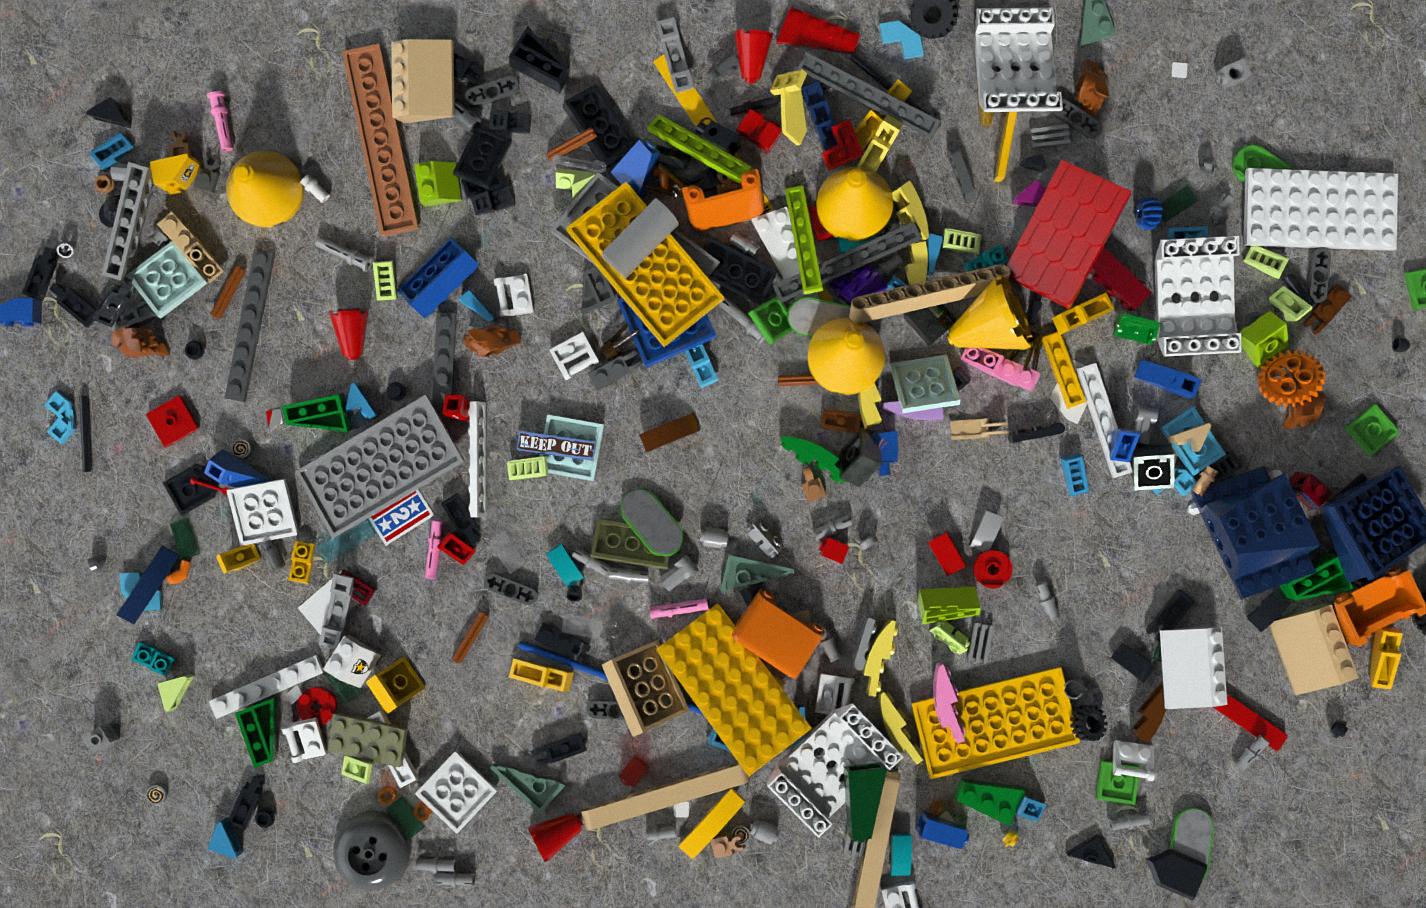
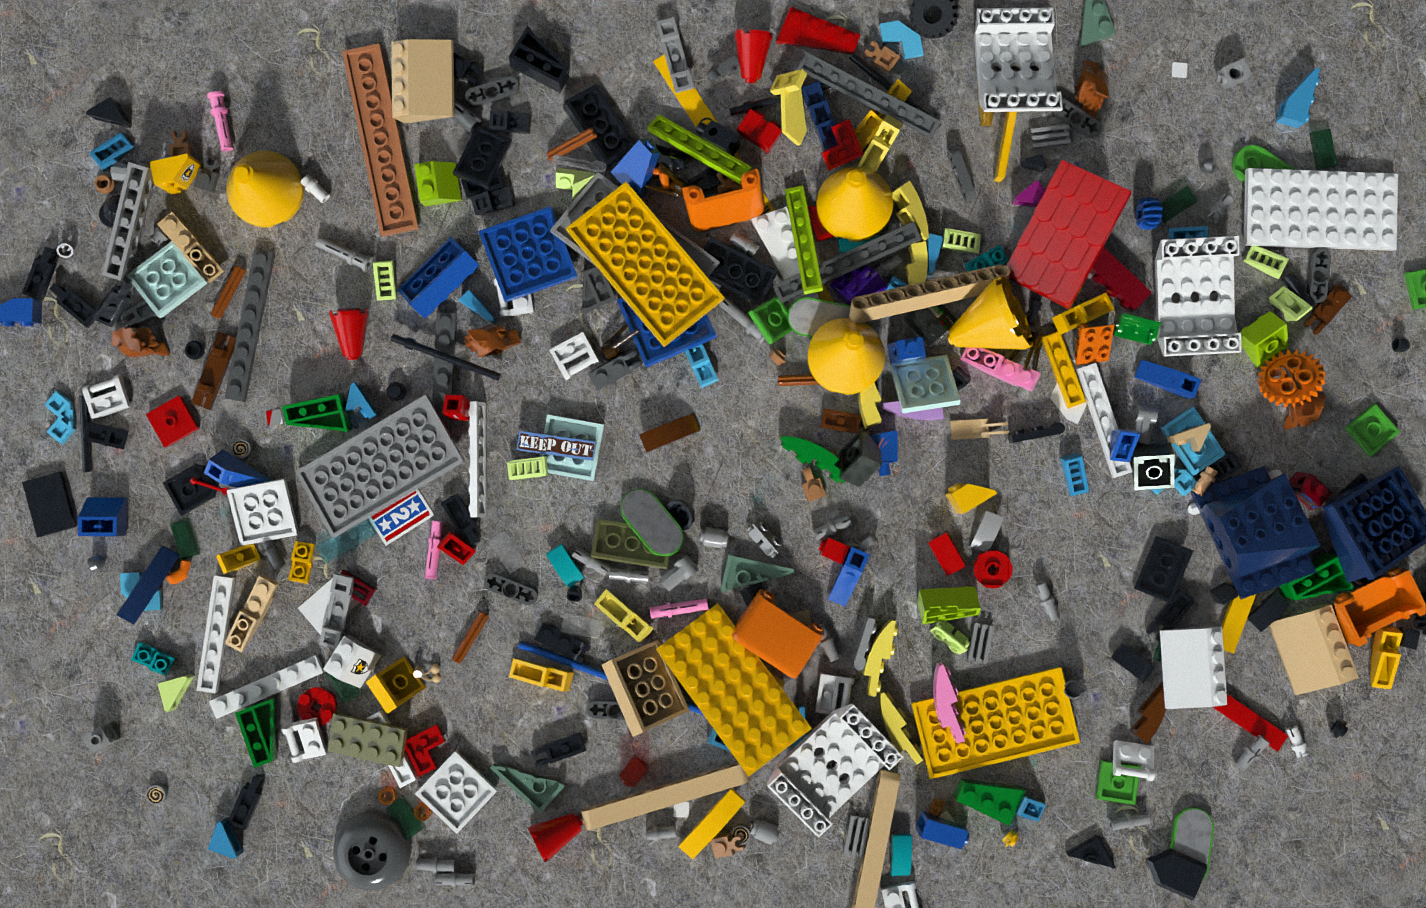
(49, 504): none -> black tile
(103, 517): none -> blue slope
(105, 435): none -> black slope
(109, 402): none -> white plate
(214, 371): none -> reddish brown hinge
(215, 634): none -> white plate
(252, 613): none -> tan slope
(265, 817): black plate -> none
(293, 694): white sticker -> none
(358, 769): yellowish green slope -> none
(411, 344): none -> black bar
(419, 748): none -> red plate
(435, 668): none -> tan piece
(527, 254): none -> blue plate
(624, 616): none -> light yellow slope
(640, 238): light grey brick -> none
(682, 513): none -> black piece
(777, 356): none -> medium nougat plate
(848, 576): none -> blue slope
(863, 795): dark green slope -> none
(884, 58): none -> medium nougat plate
(906, 350): none -> blue torso
(967, 496): none -> yellow slope
(1093, 343): none -> orange hinge
(1097, 722): black tyre -> none
(1163, 569): none -> black tile
(1223, 593): none -> black slope
(1234, 621): none -> yellow tile
(1295, 107): none -> dark azure slope
(1296, 739): none -> white pin
(1323, 149): none -> clear green tile
(1409, 638): none -> black slope

